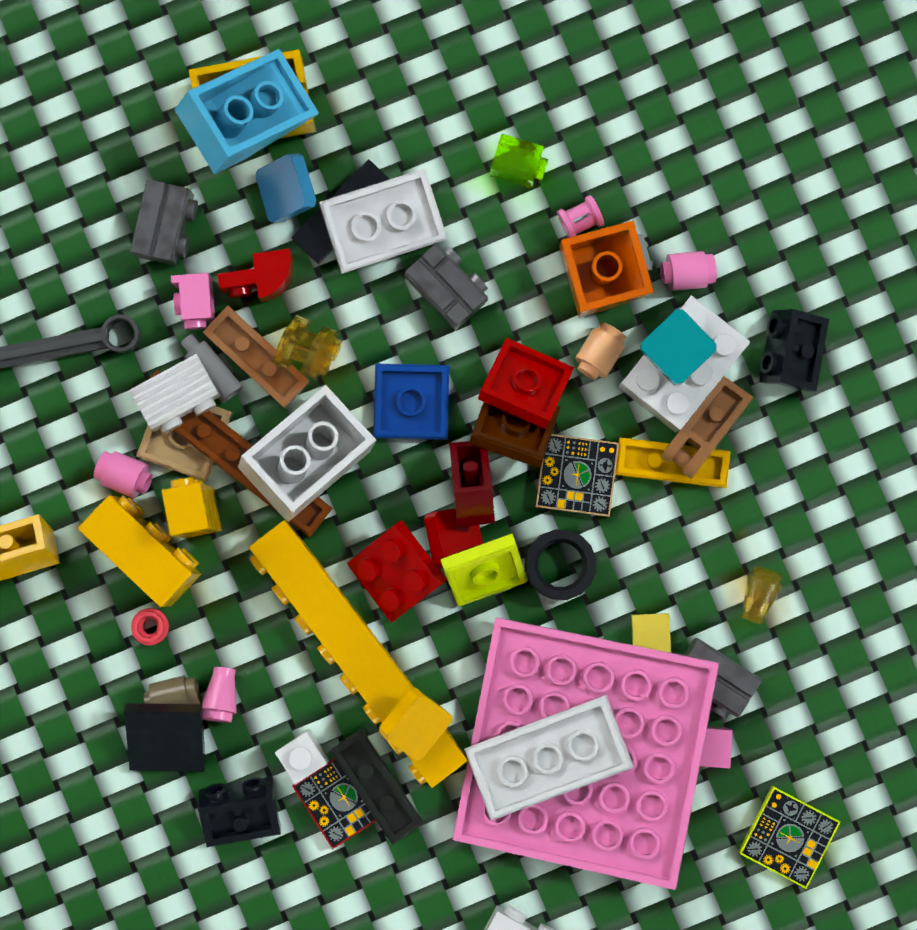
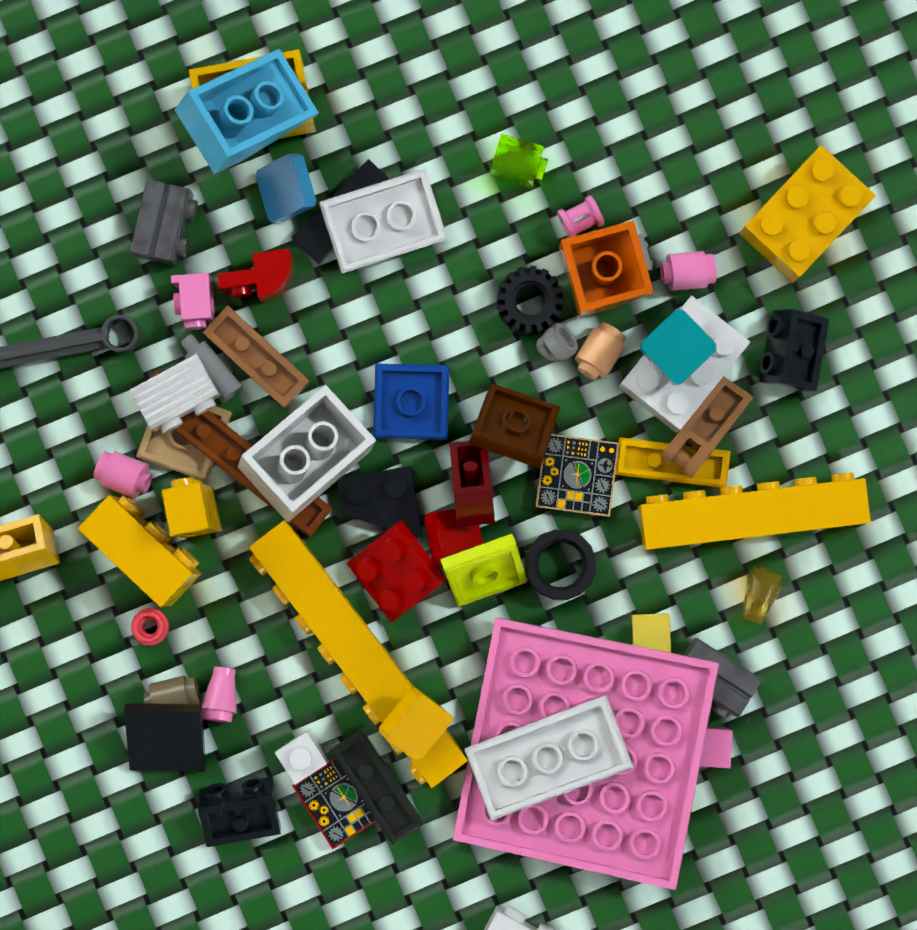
(317, 359): clear yellow brick -> none
(382, 498): none -> black wing
(447, 285): flat silver brick -> none
(525, 383): red plate -> none
(530, 278): none -> black tyre
(560, 343): none -> light grey tile
(753, 513): none -> yellow brick
(789, 837): tile -> none
(807, 214): none -> yellow brick

